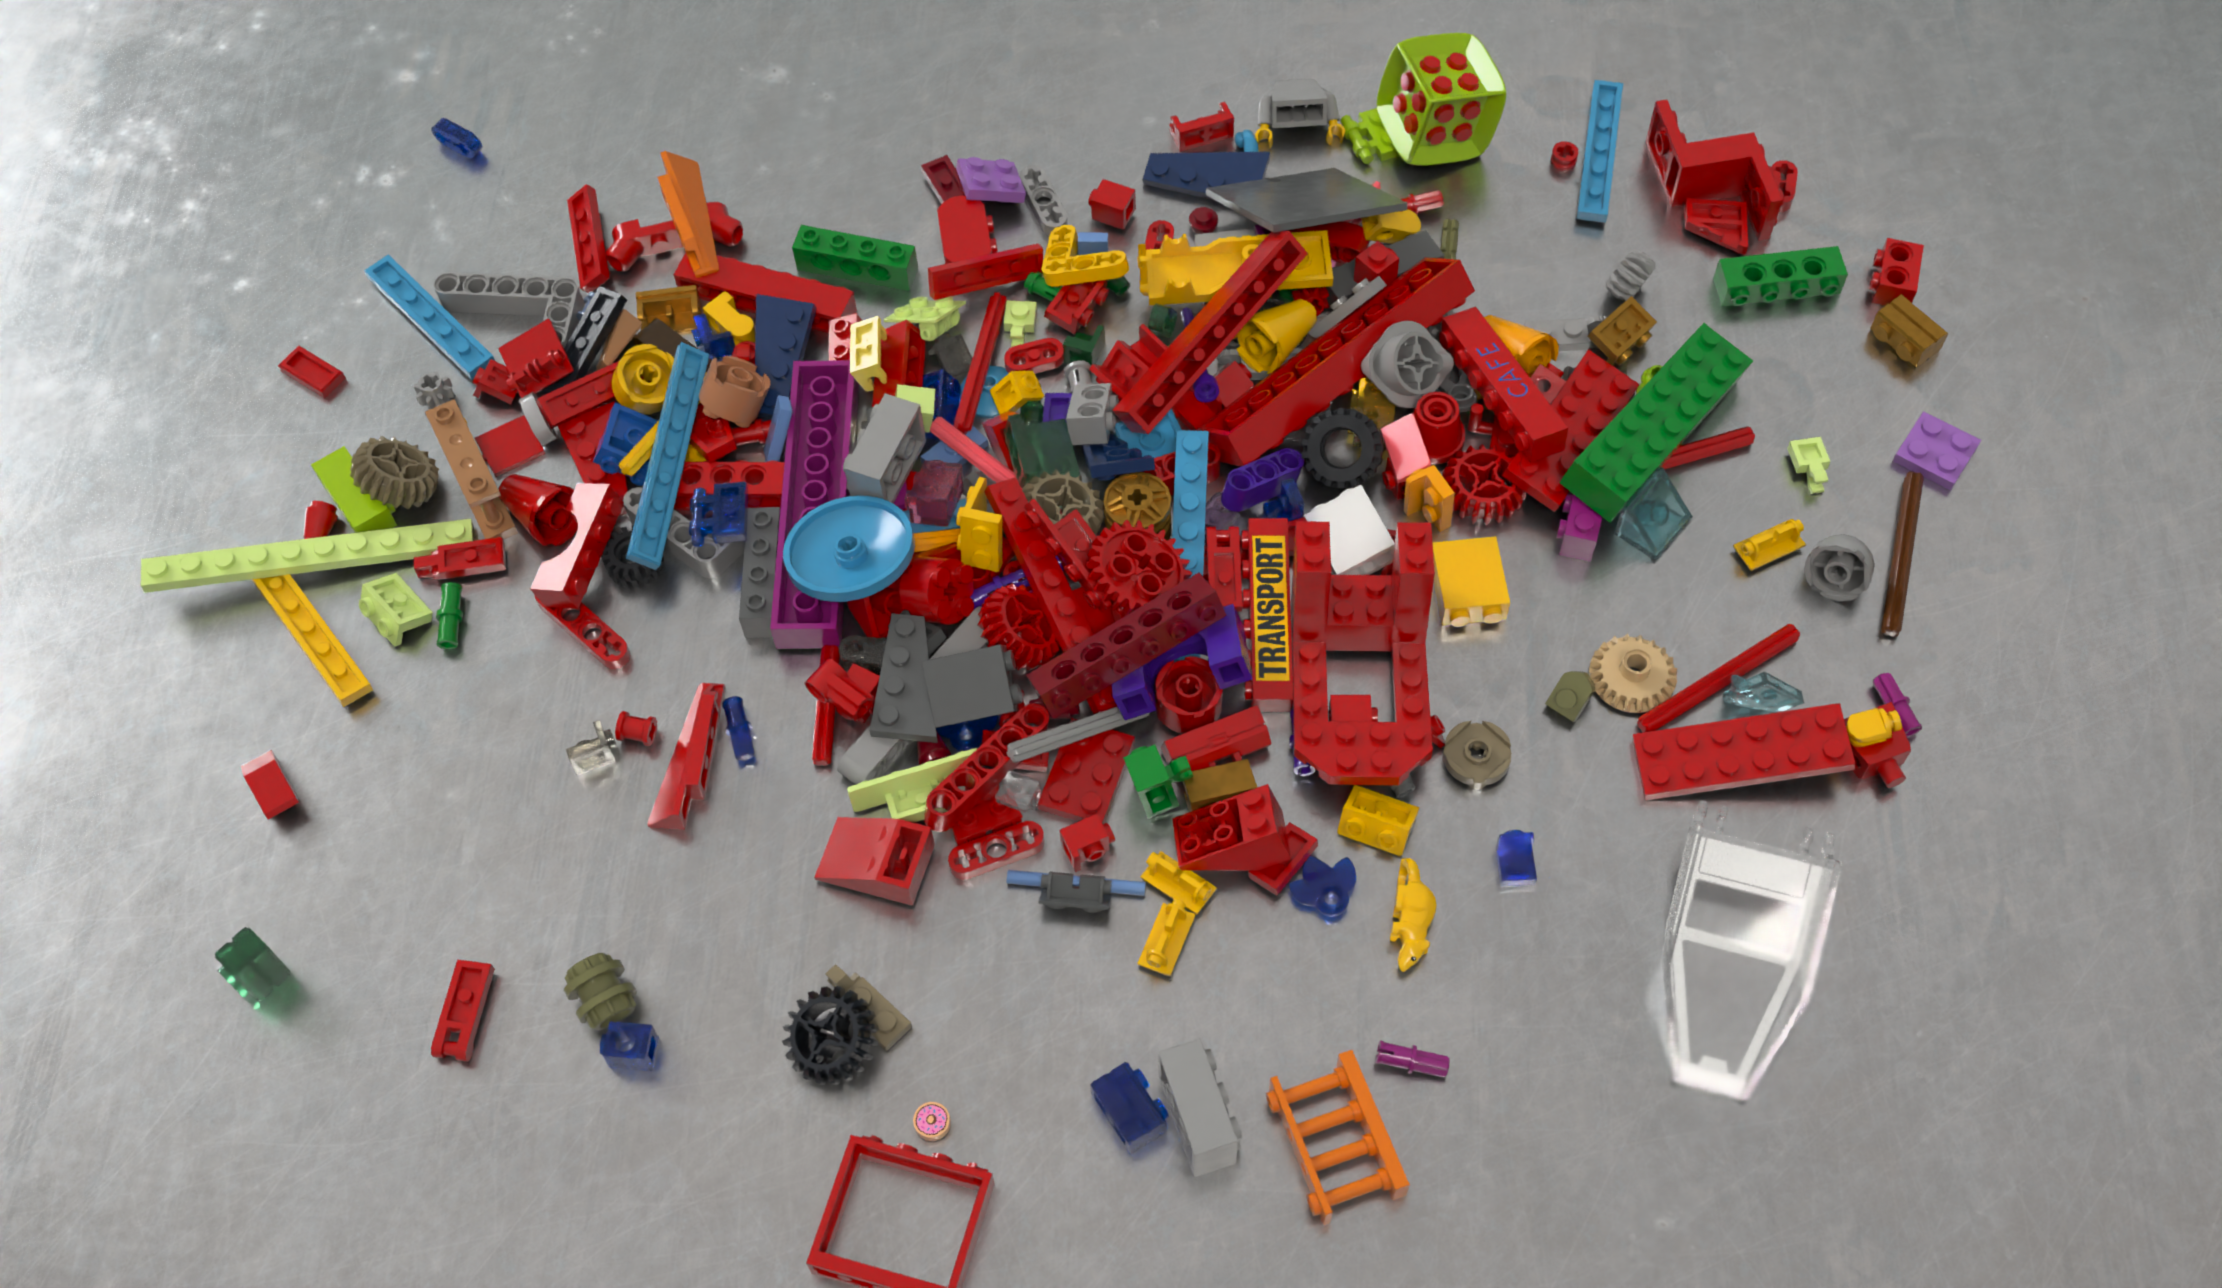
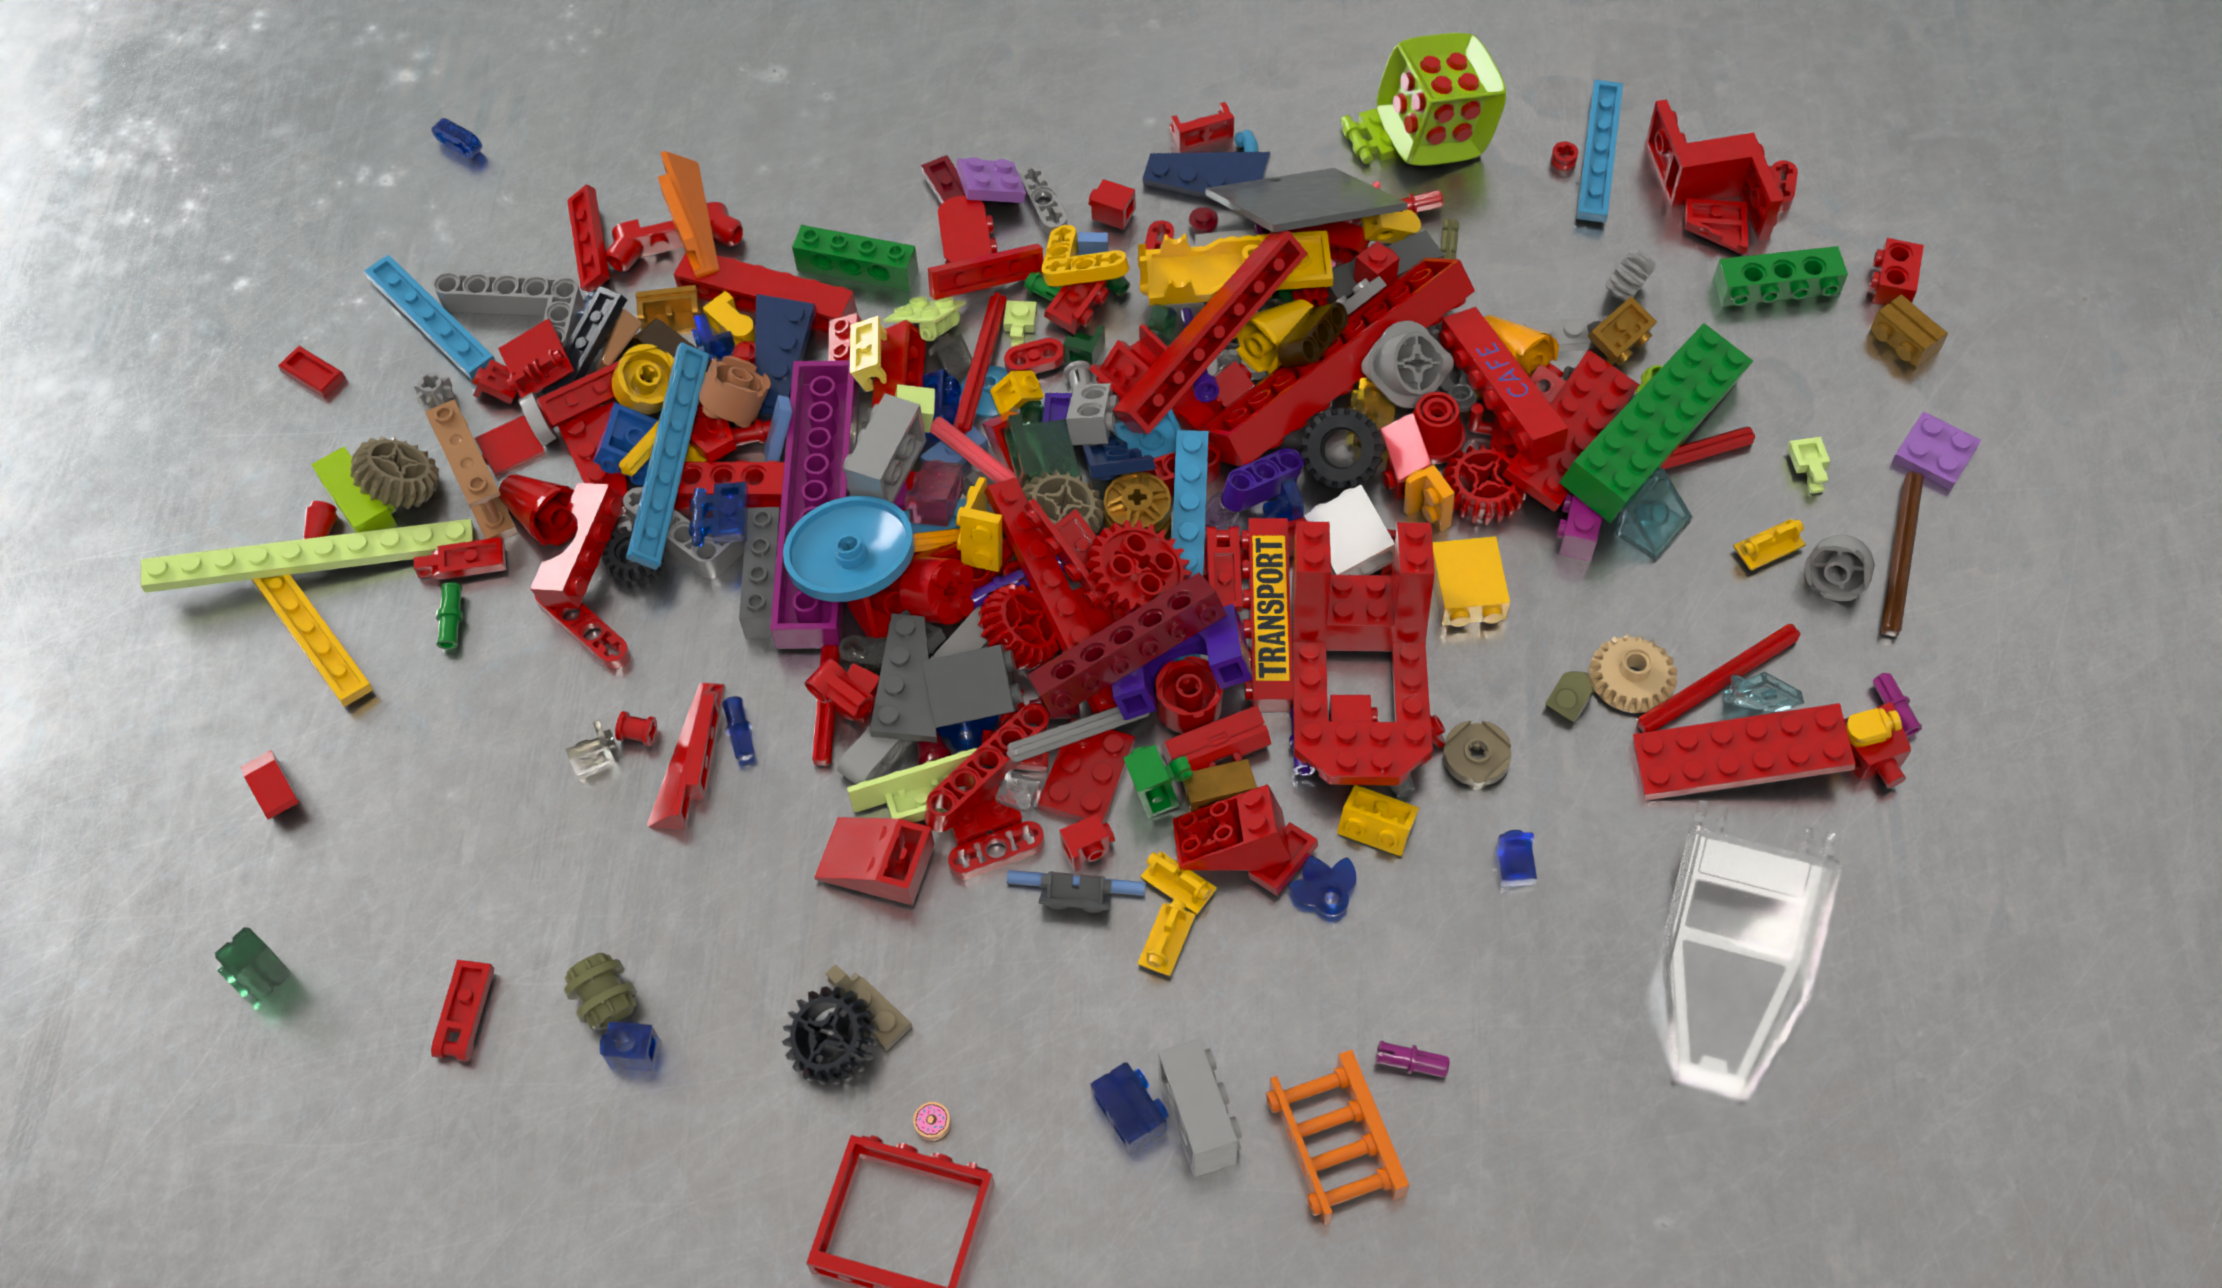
(393, 607): yellowish green bracket -> none
(1297, 105): light grey torso -> none
(1312, 335): none -> dark brown beam
(1415, 909): yellow animal -> none

